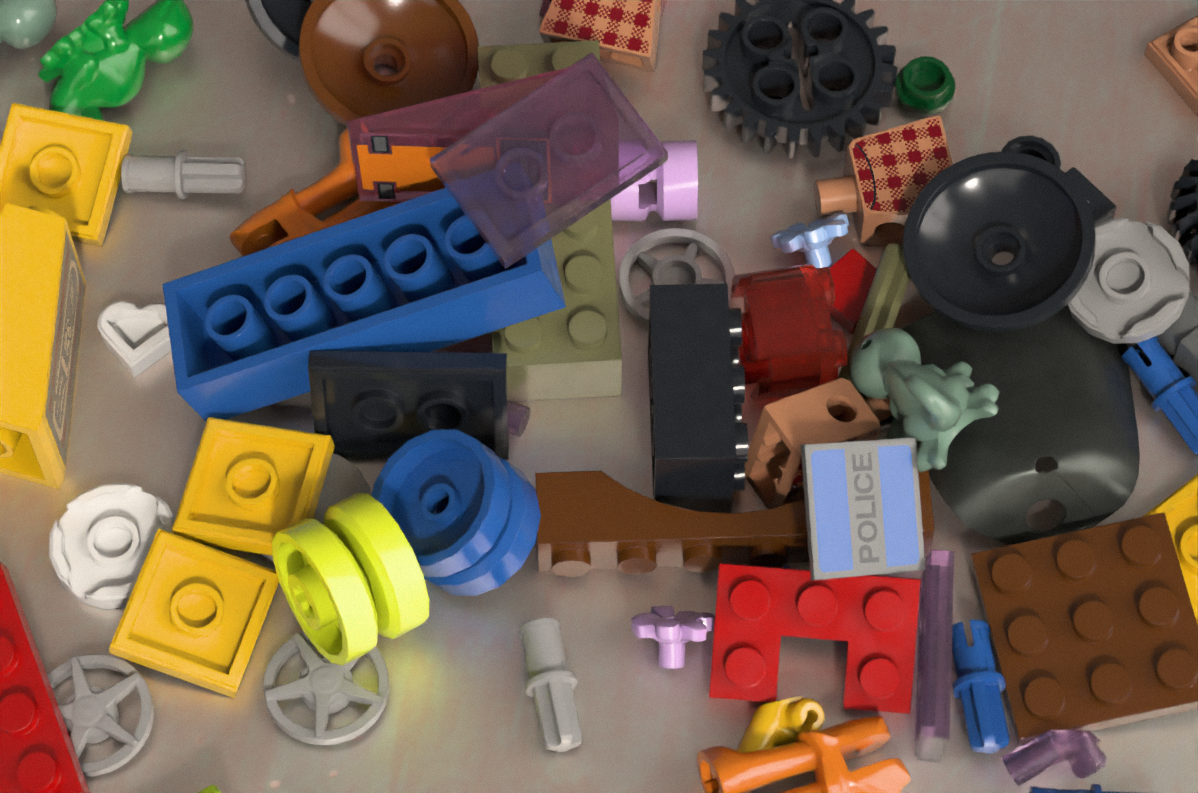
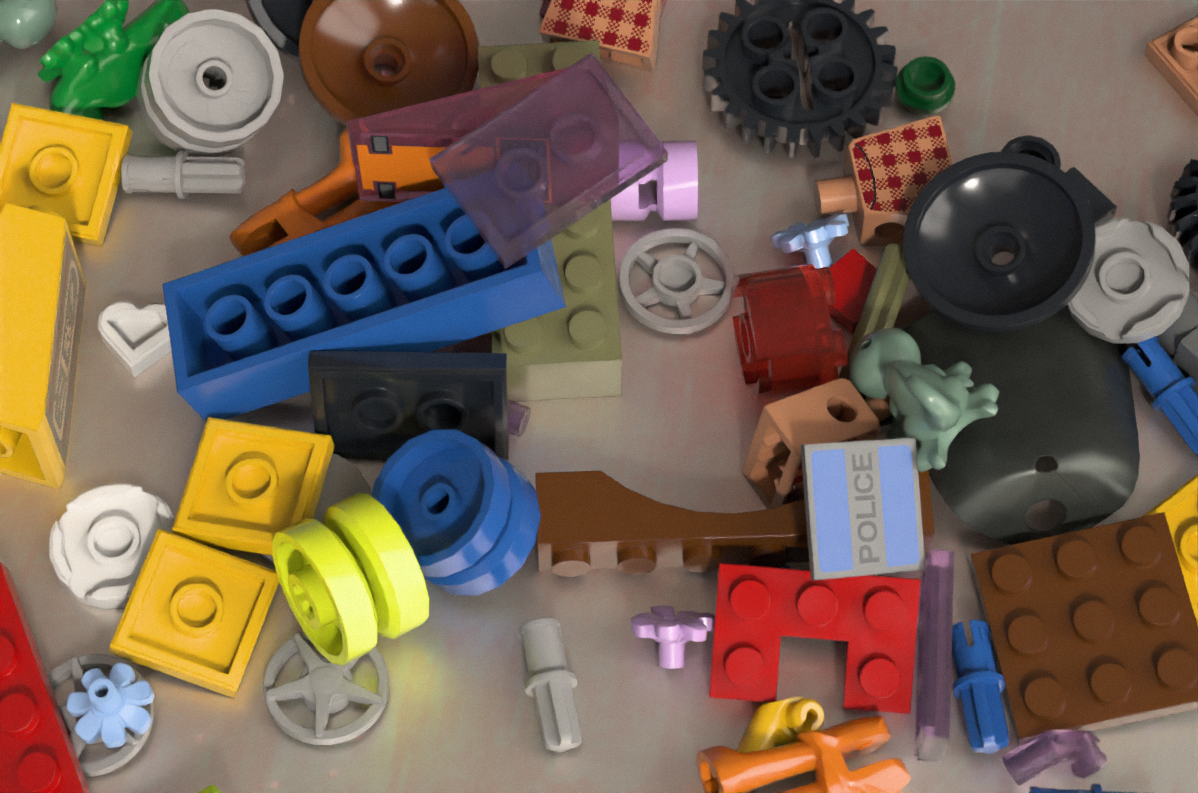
(111, 706): none -> light blue plant
(234, 58): none -> light grey wheel
(696, 397): black brick -> none

